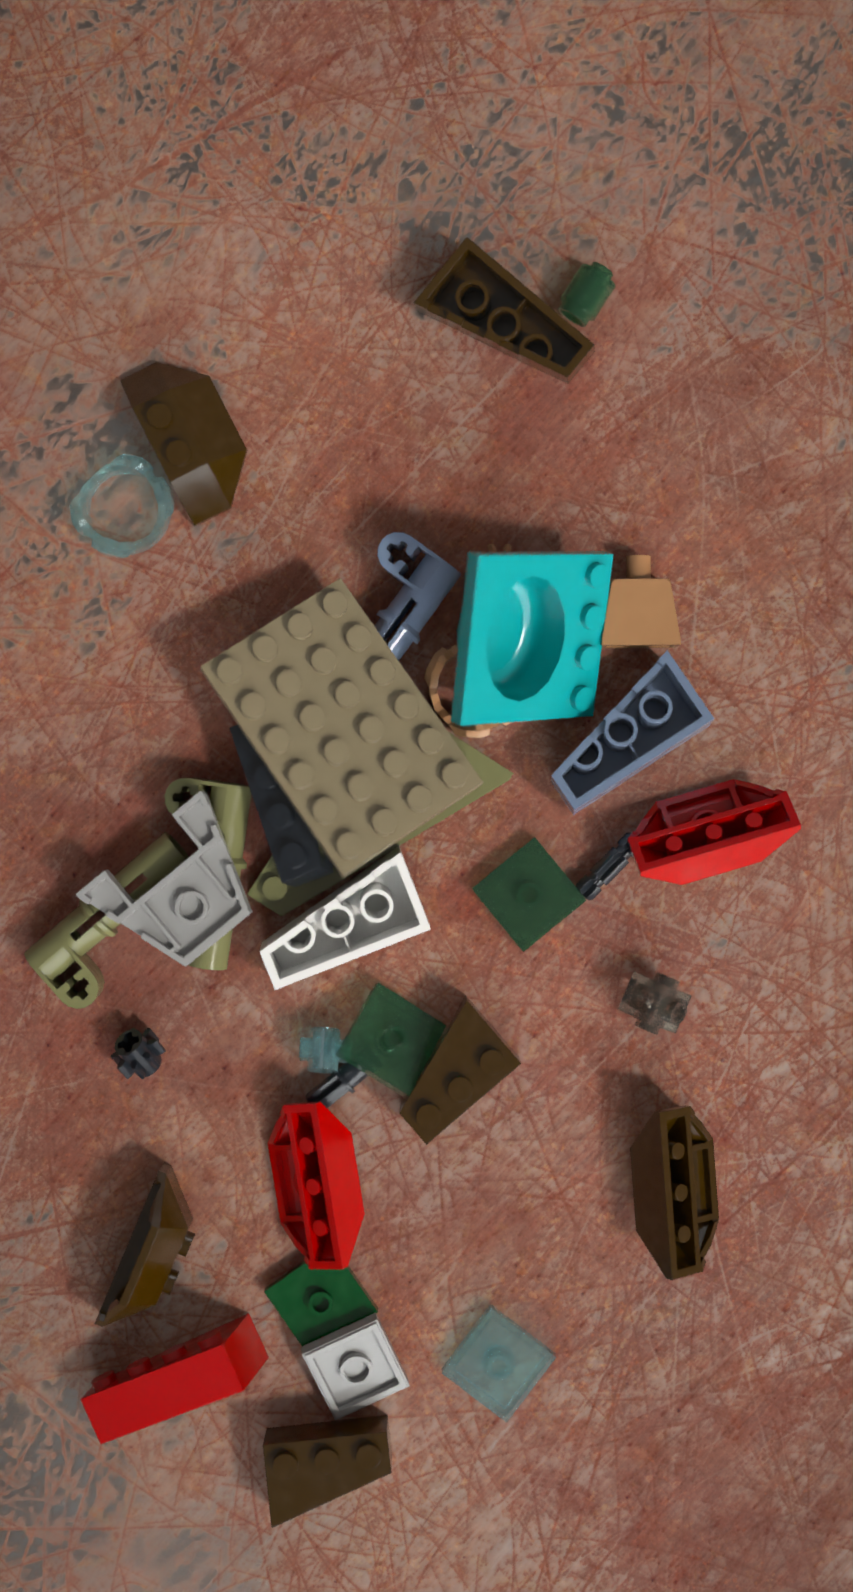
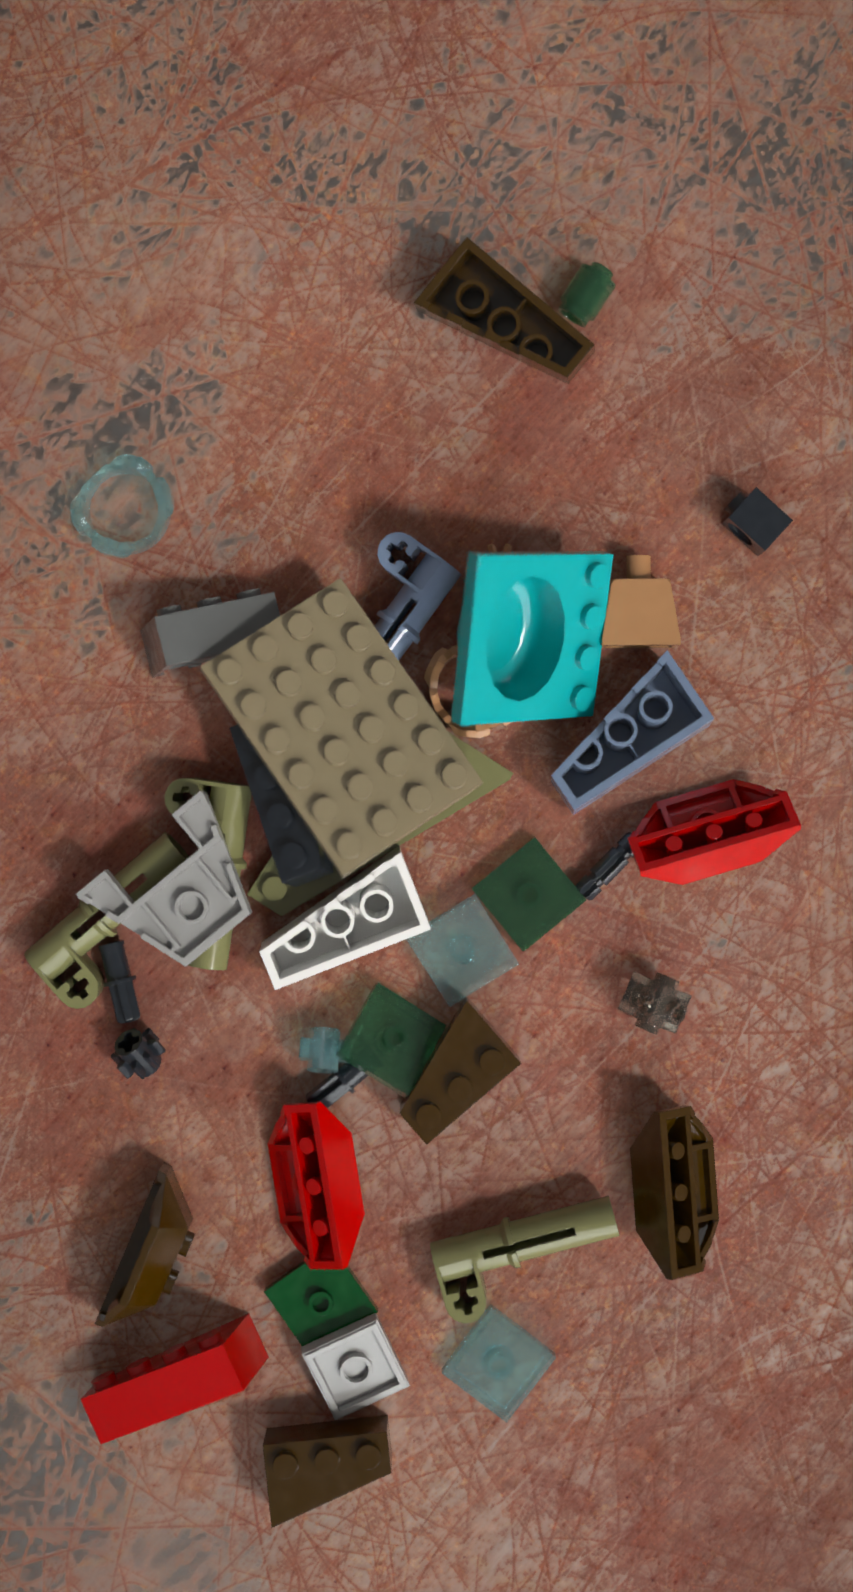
(120, 982): none -> black axle
(189, 435): dark brown wedge -> none
(202, 633): none -> dark grey wedge
(463, 950): none -> clear light blue plate
(510, 1245): none -> olive piece
(755, 520): none -> black brick

